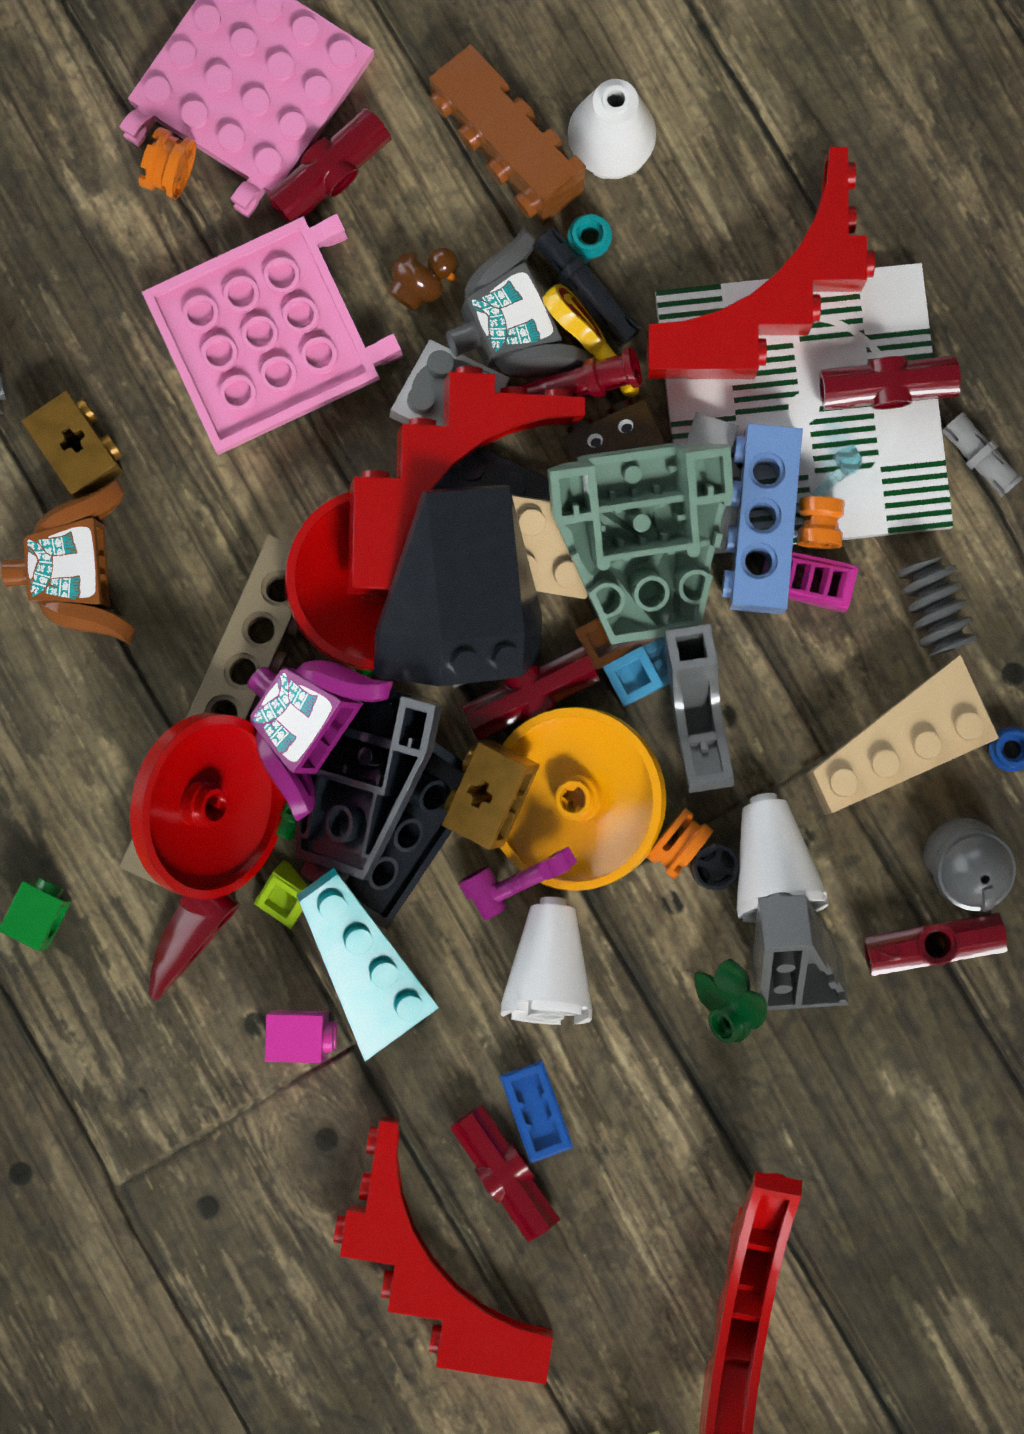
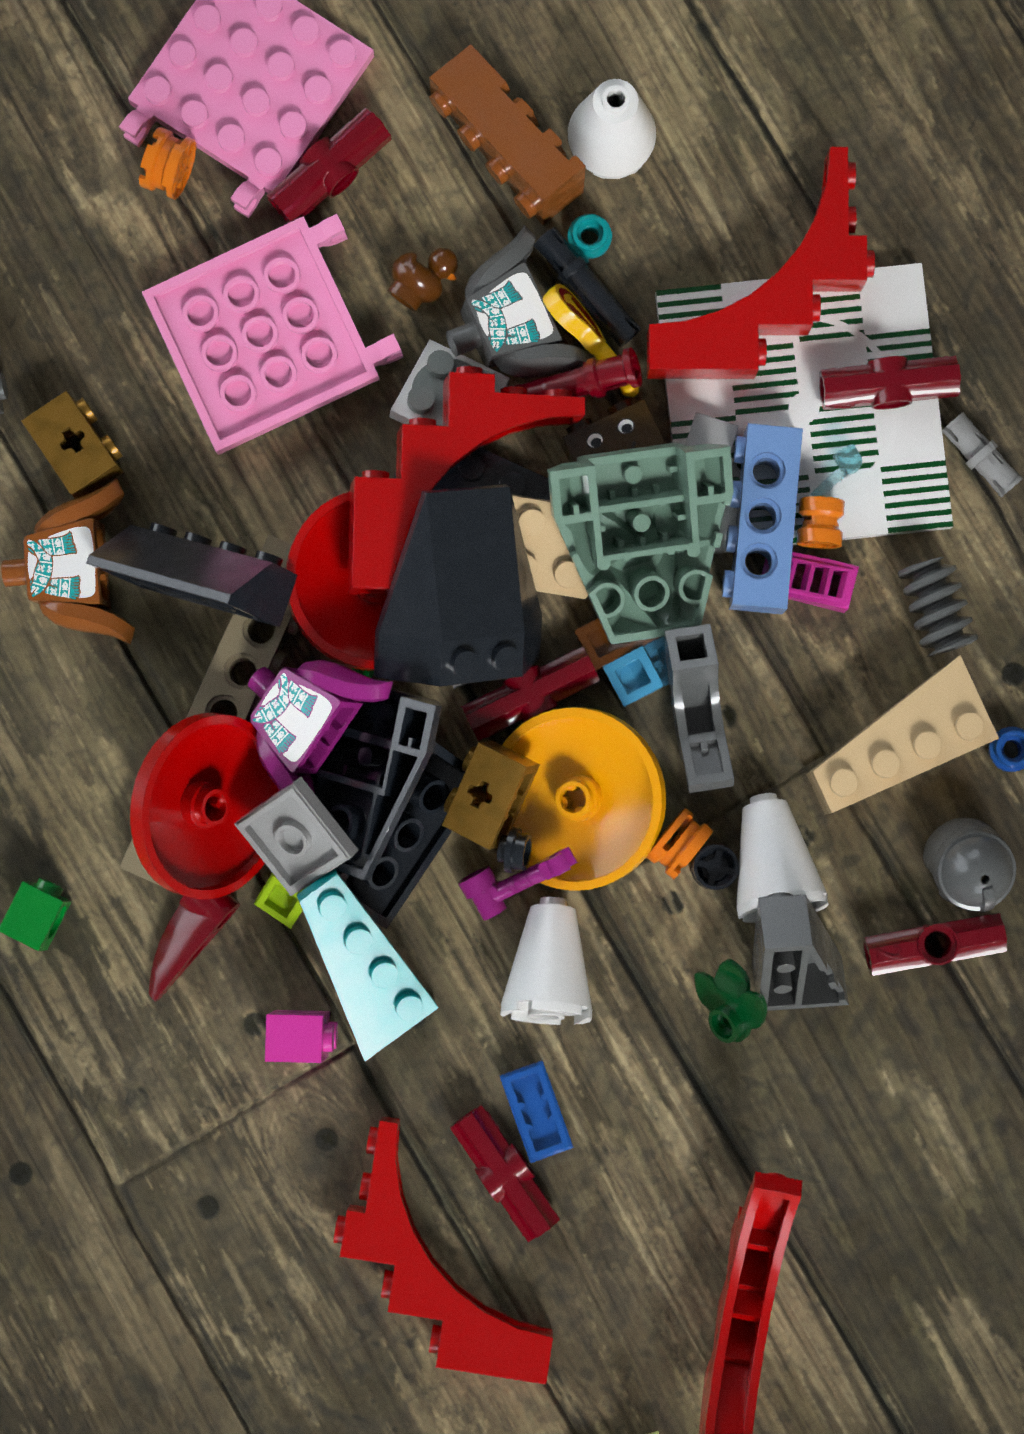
(199, 572): none -> black slope
(296, 836): none -> light grey tile
(515, 850): none -> black plate

